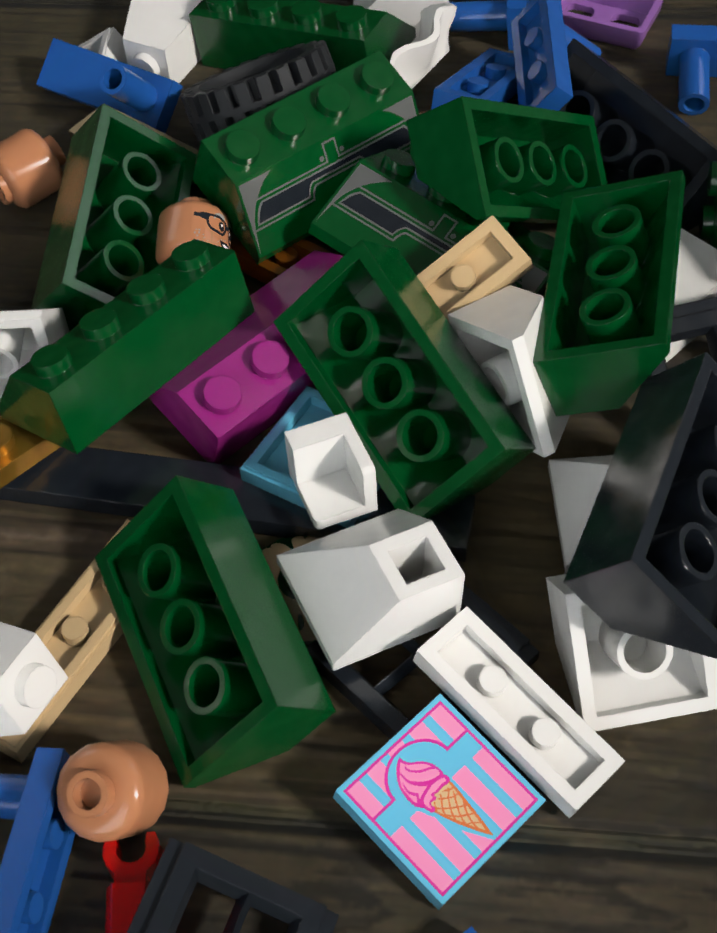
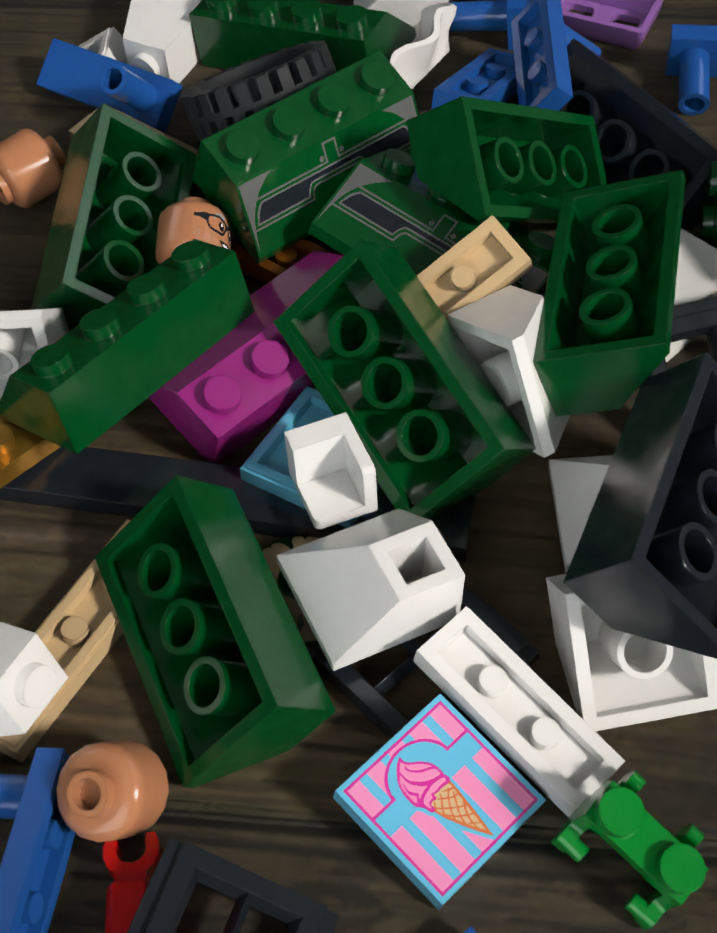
(662, 859): none -> green piece

